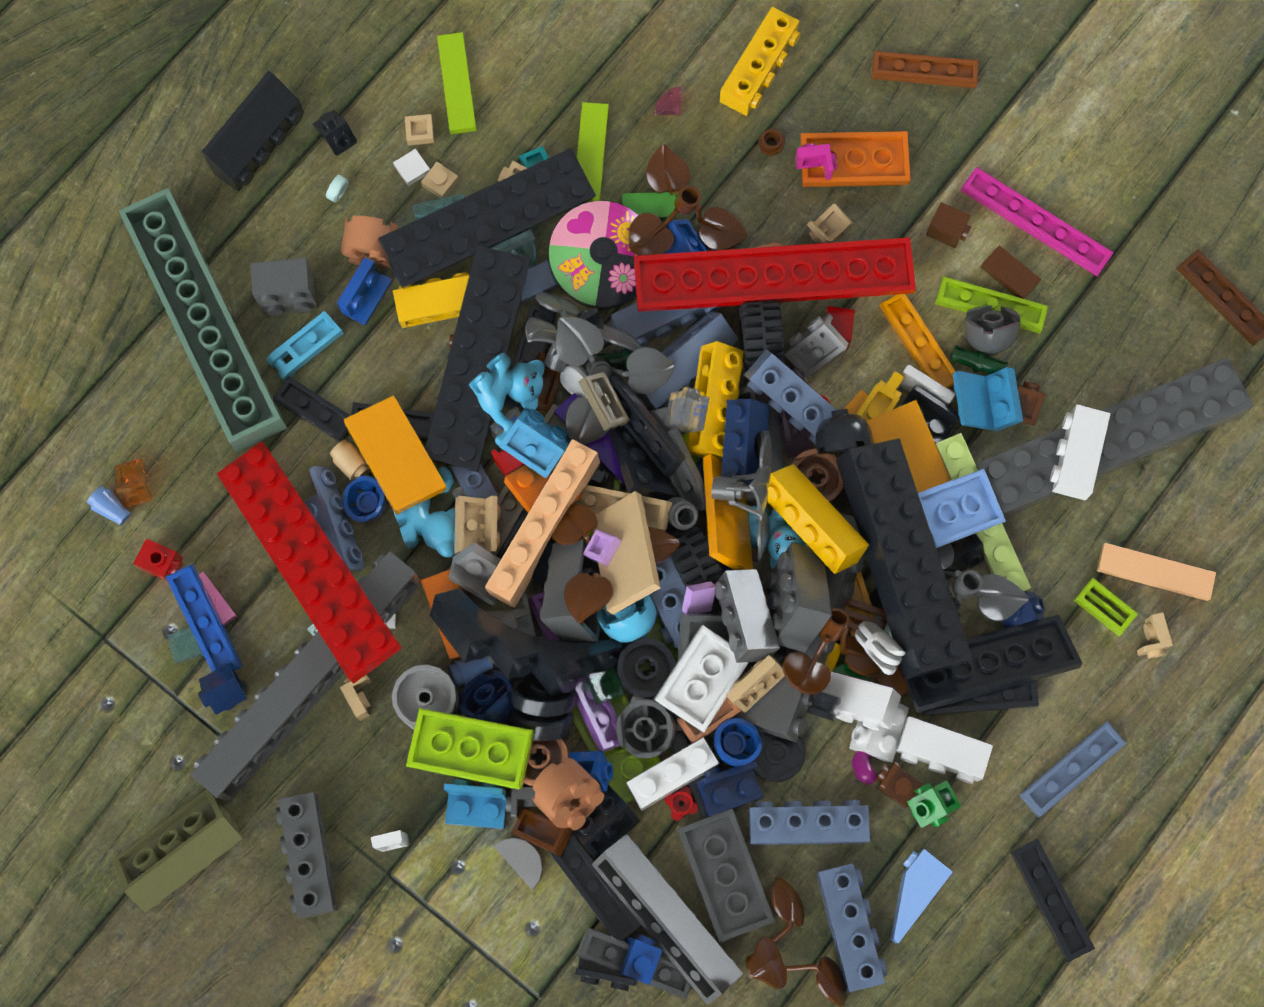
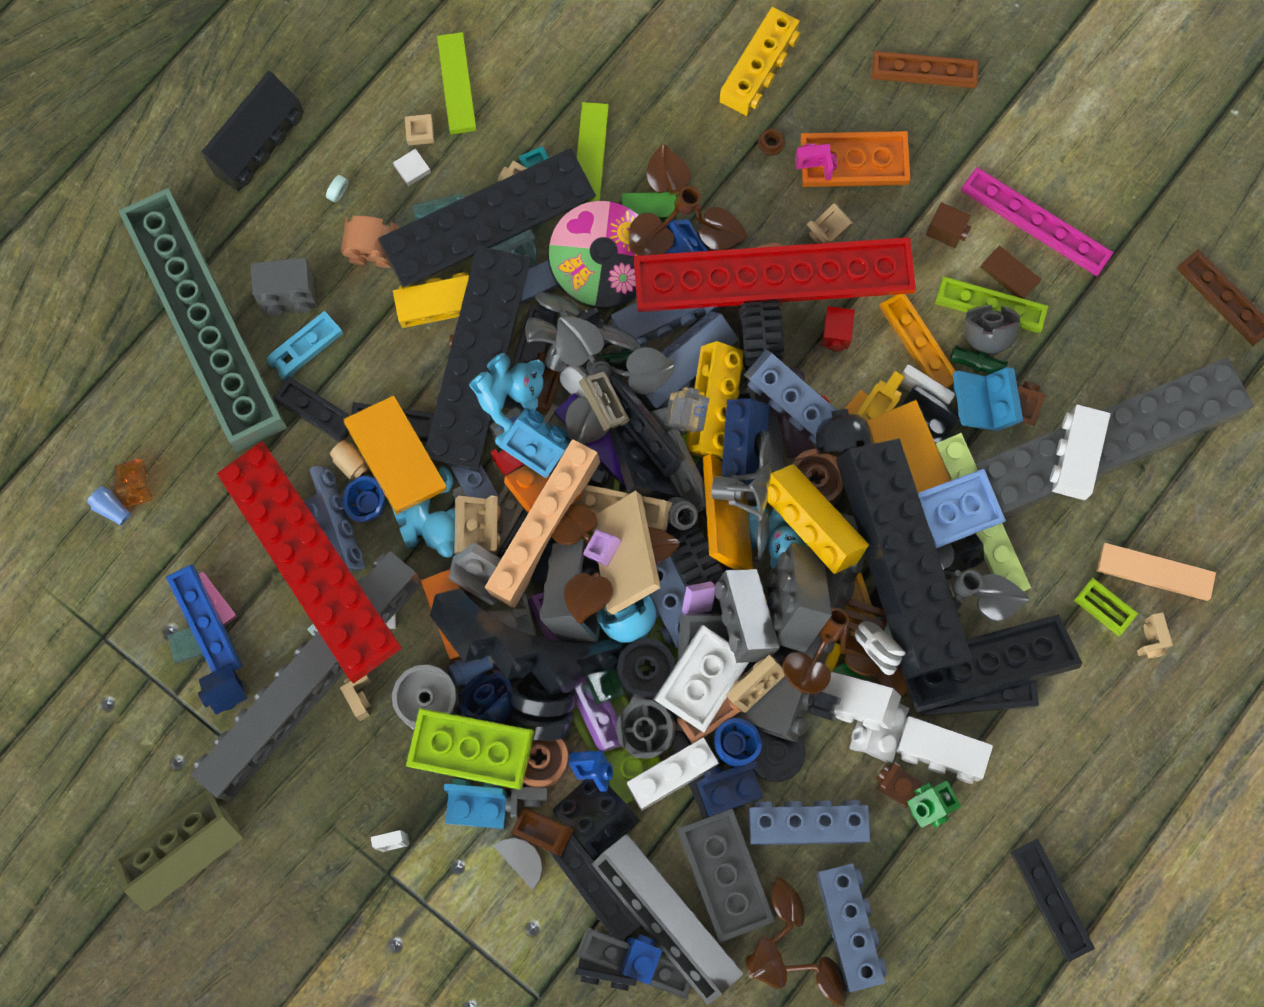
(158, 560): red brick -> none
(307, 855): dark grey brick -> none
(335, 132): black bracket -> none
(364, 292): blue bracket -> none
(439, 180): tan plate -> none
(567, 794): nougat brick -> none
(669, 103): clear pink tile -> none
(685, 796): red plate -> none
(815, 345): light grey bracket -> none
(863, 768): magenta arm -> none
(918, 886): light blue slope -> none
(1029, 612): dark blue bracket -> none
(1072, 769): sand blue tile -> none

